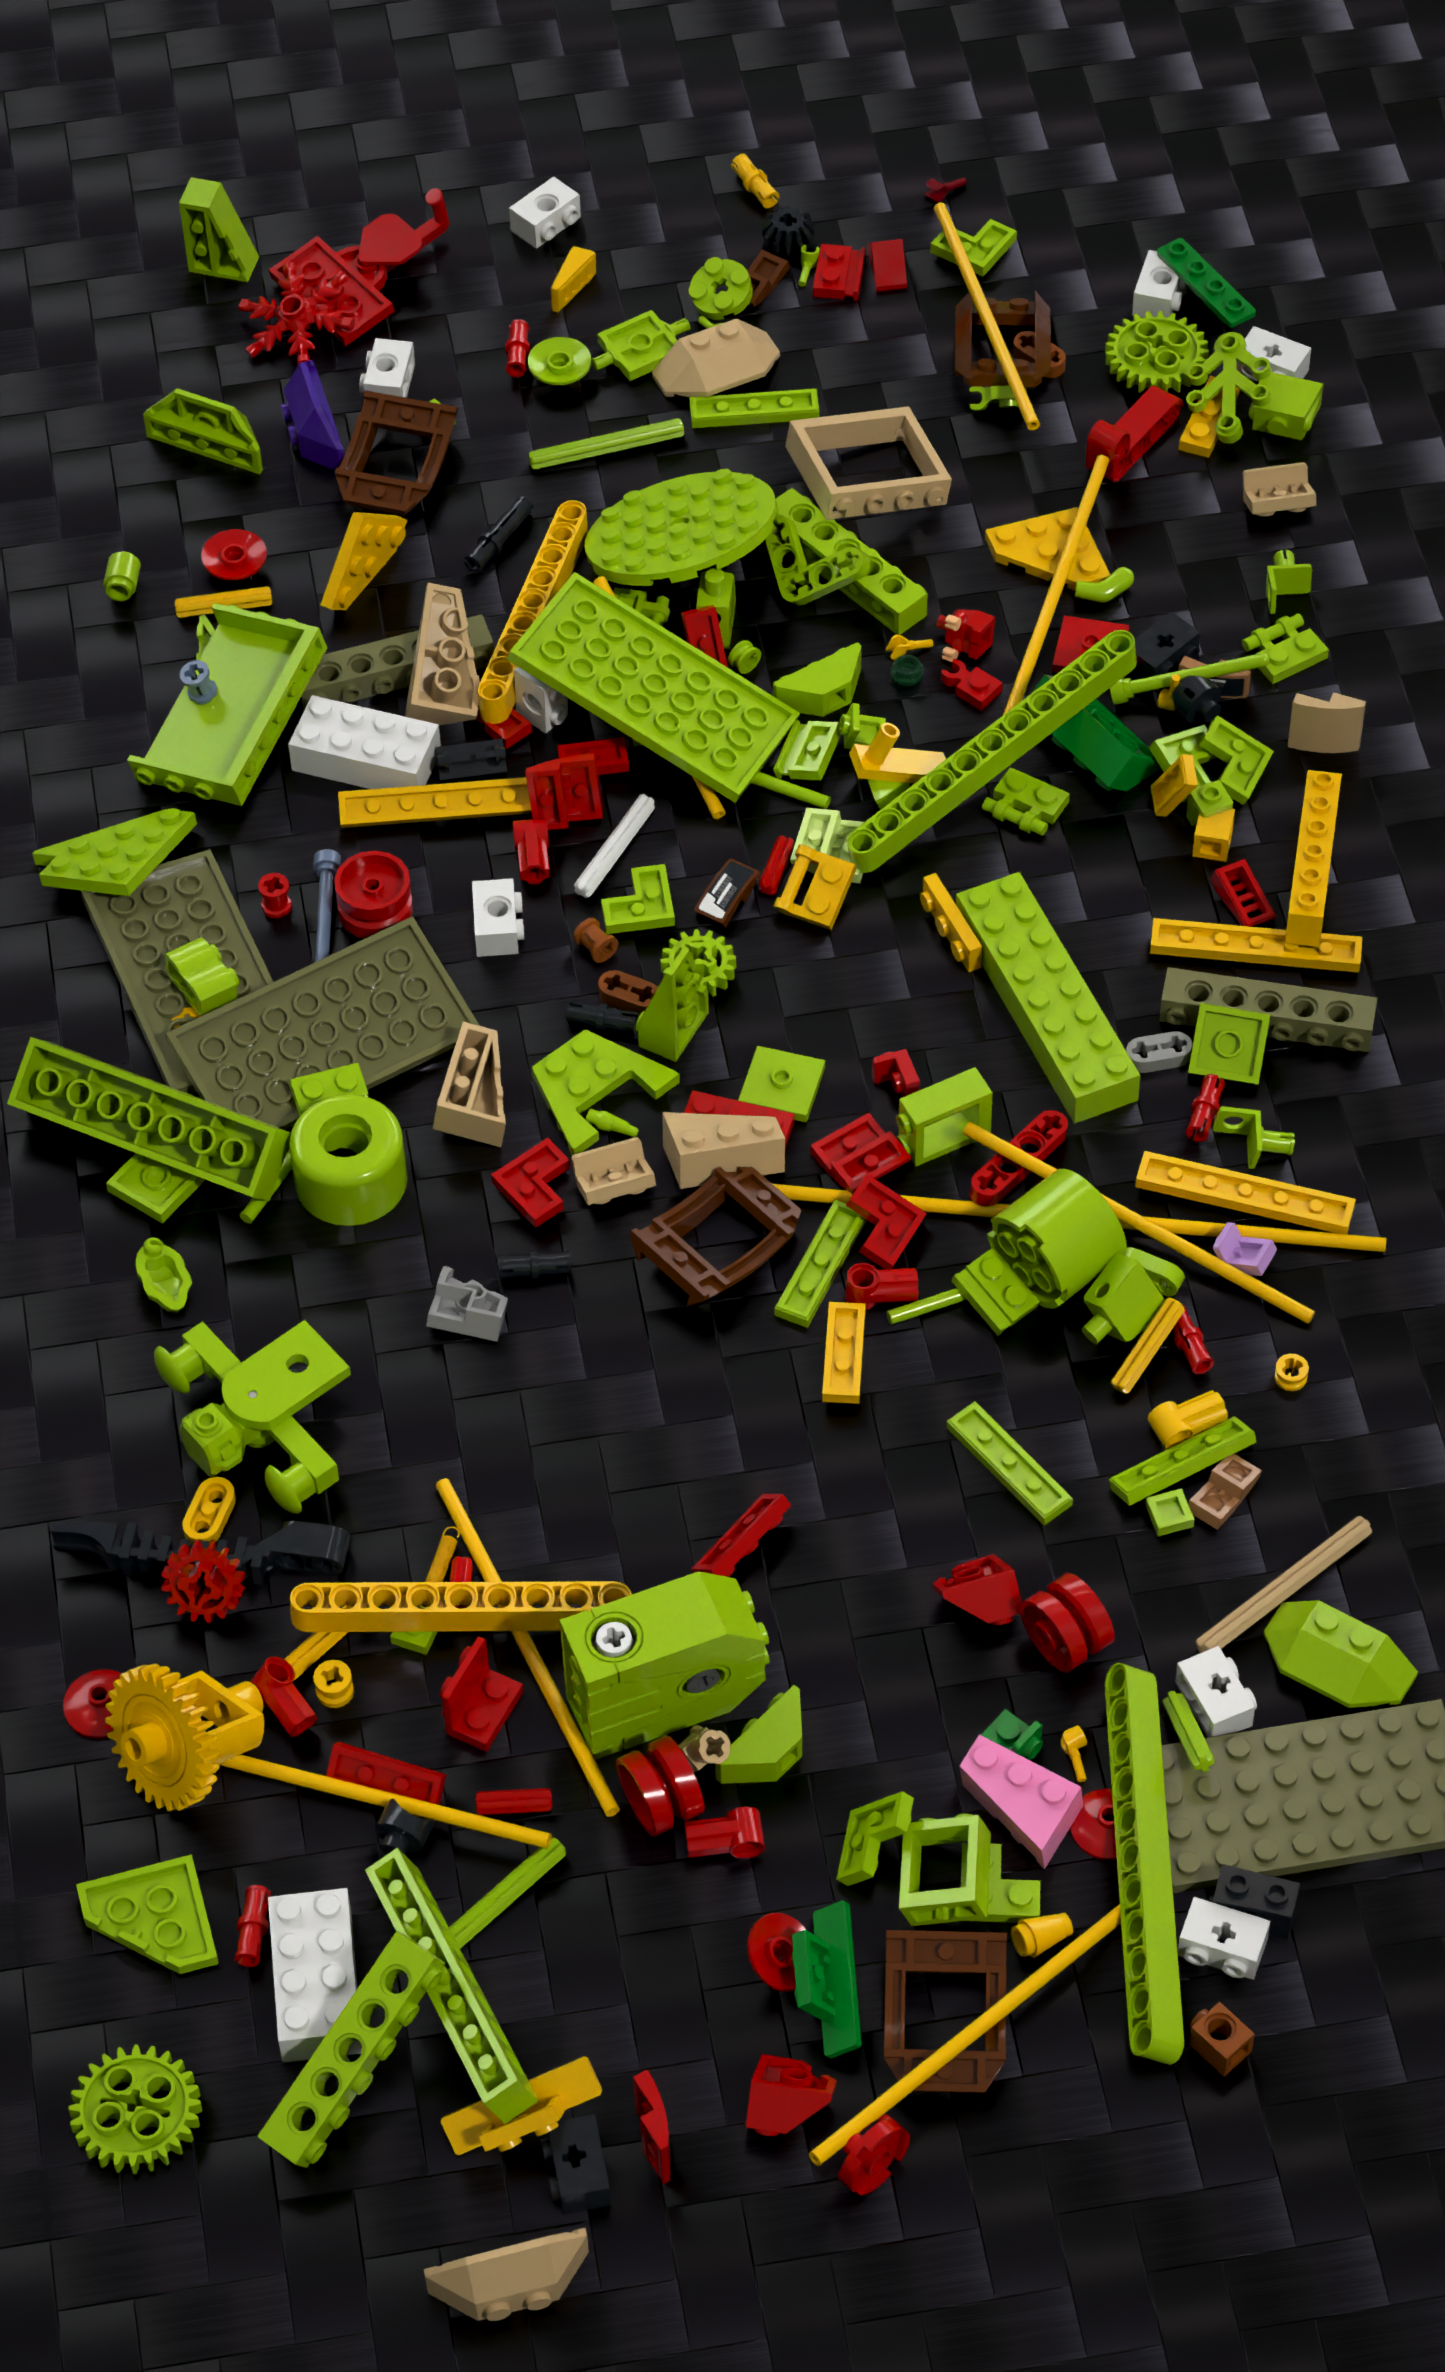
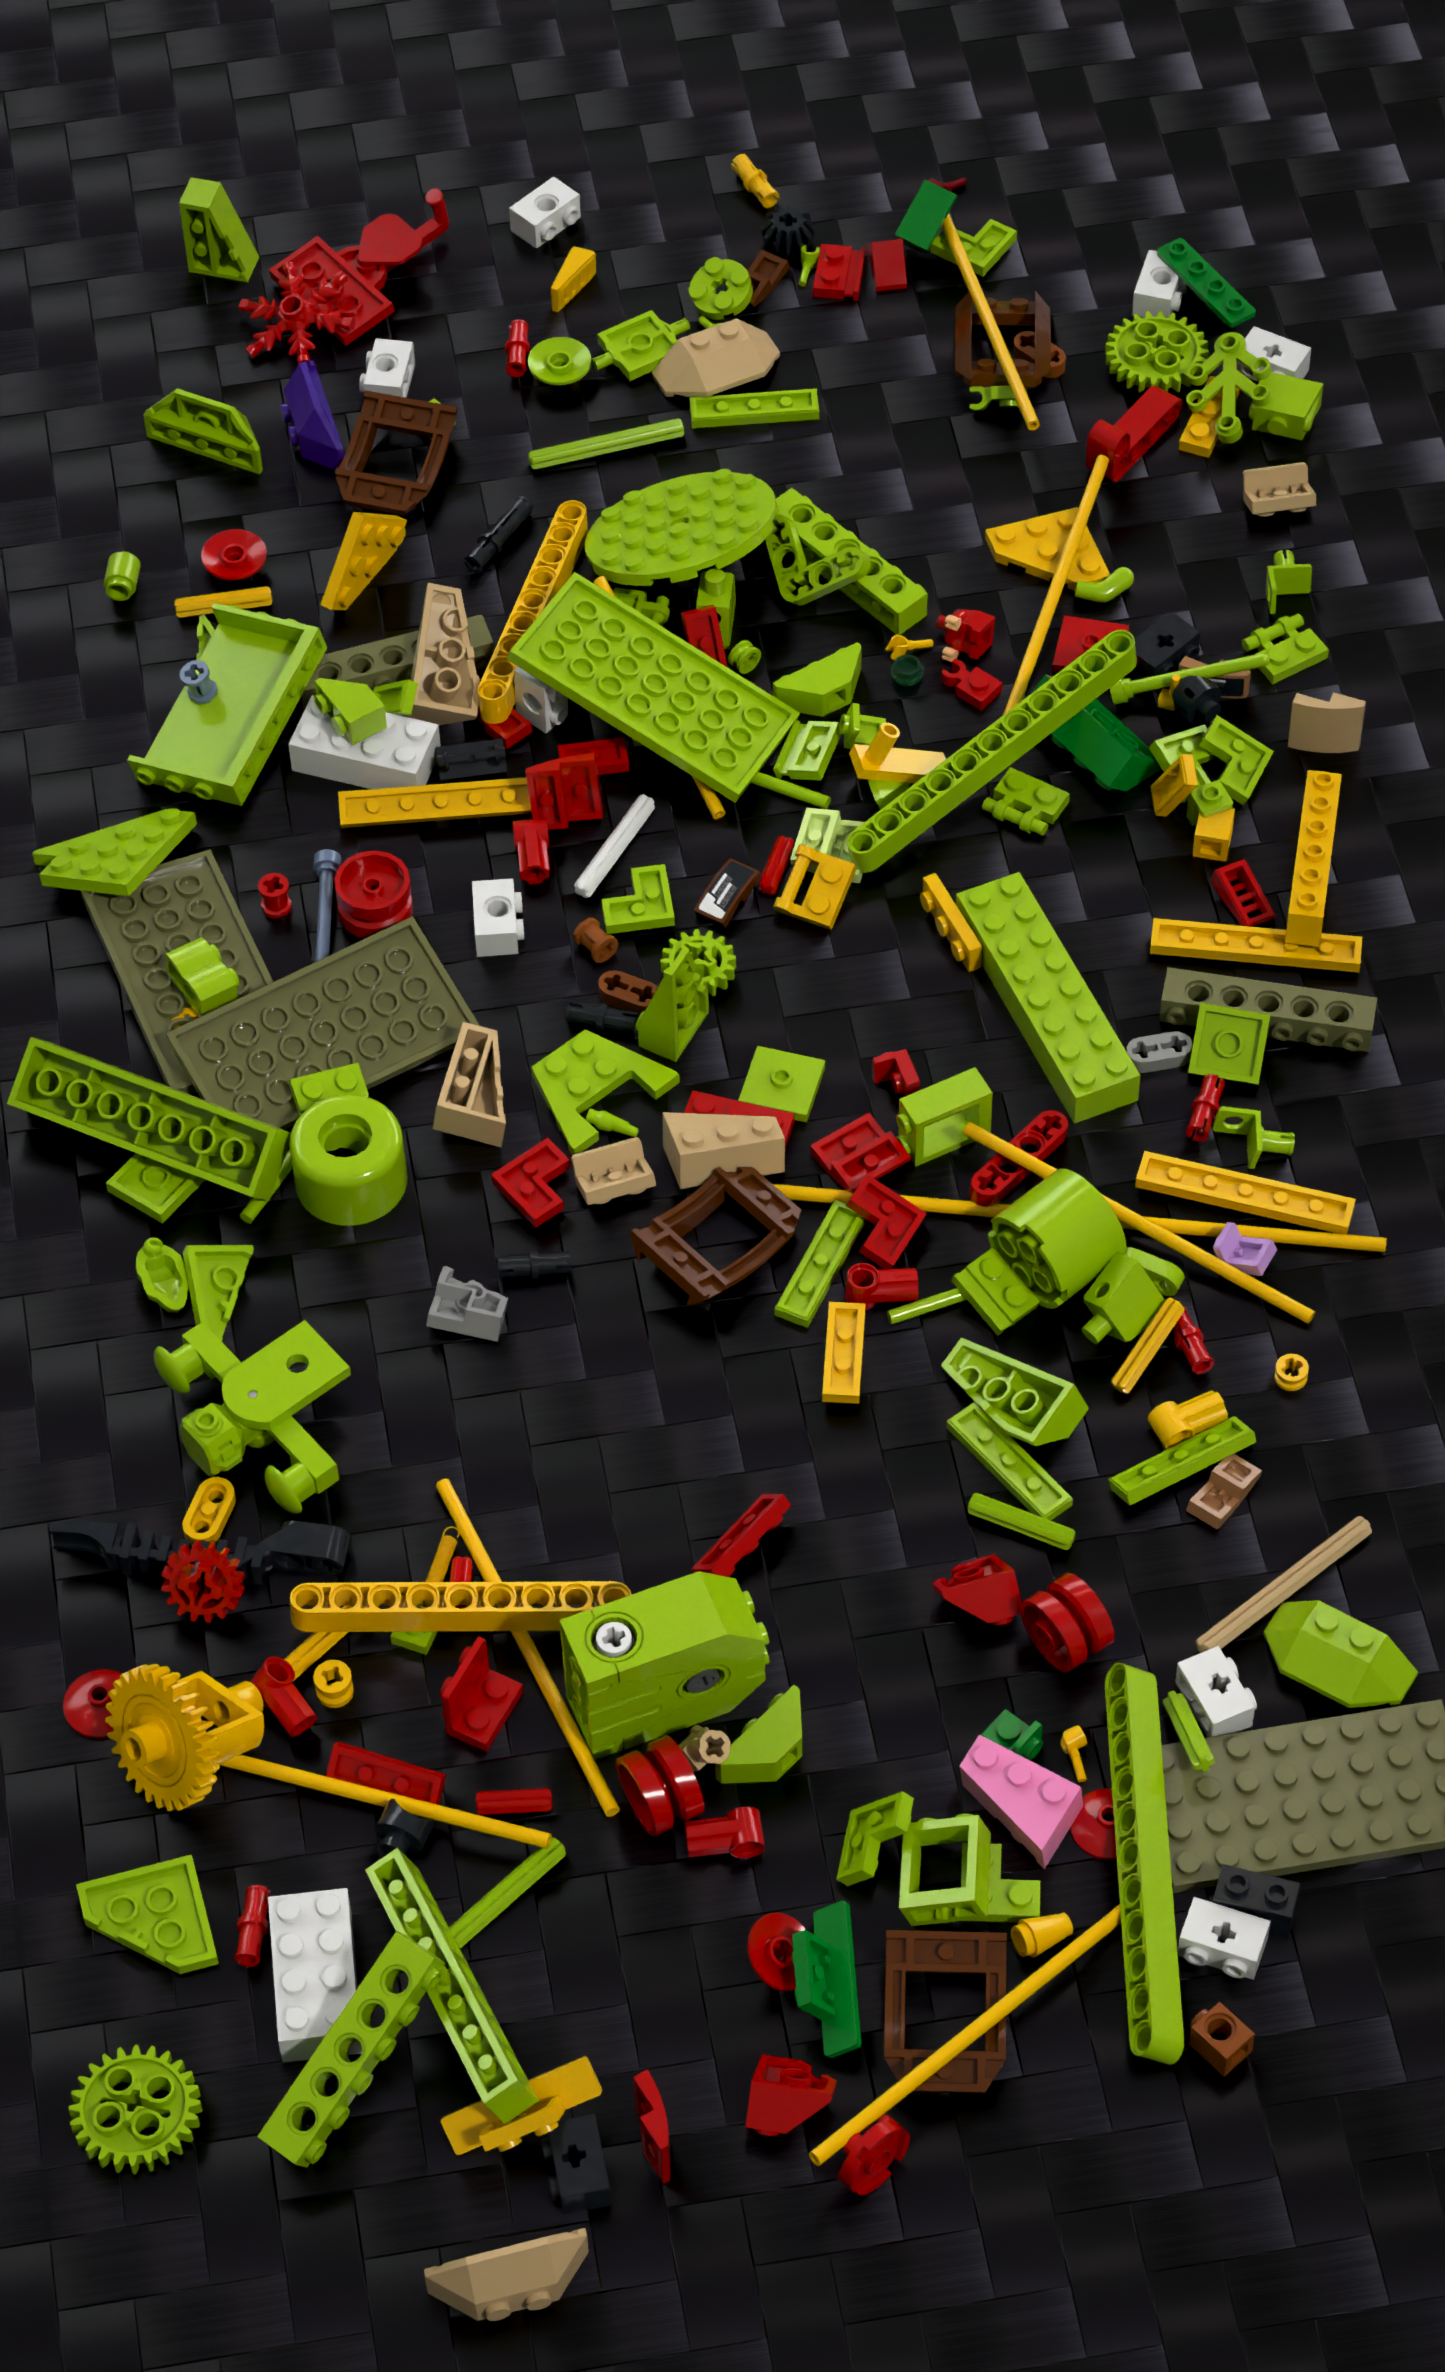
(214, 1281): none -> lime wing
(351, 707): none -> lime slope
(397, 696): none -> lime tile
(859, 429): tan window -> none
(925, 216): none -> green brick
(1016, 1395): none -> lime wedge
(1021, 1521): none -> lime axle
(1169, 1512): lime plate -> none

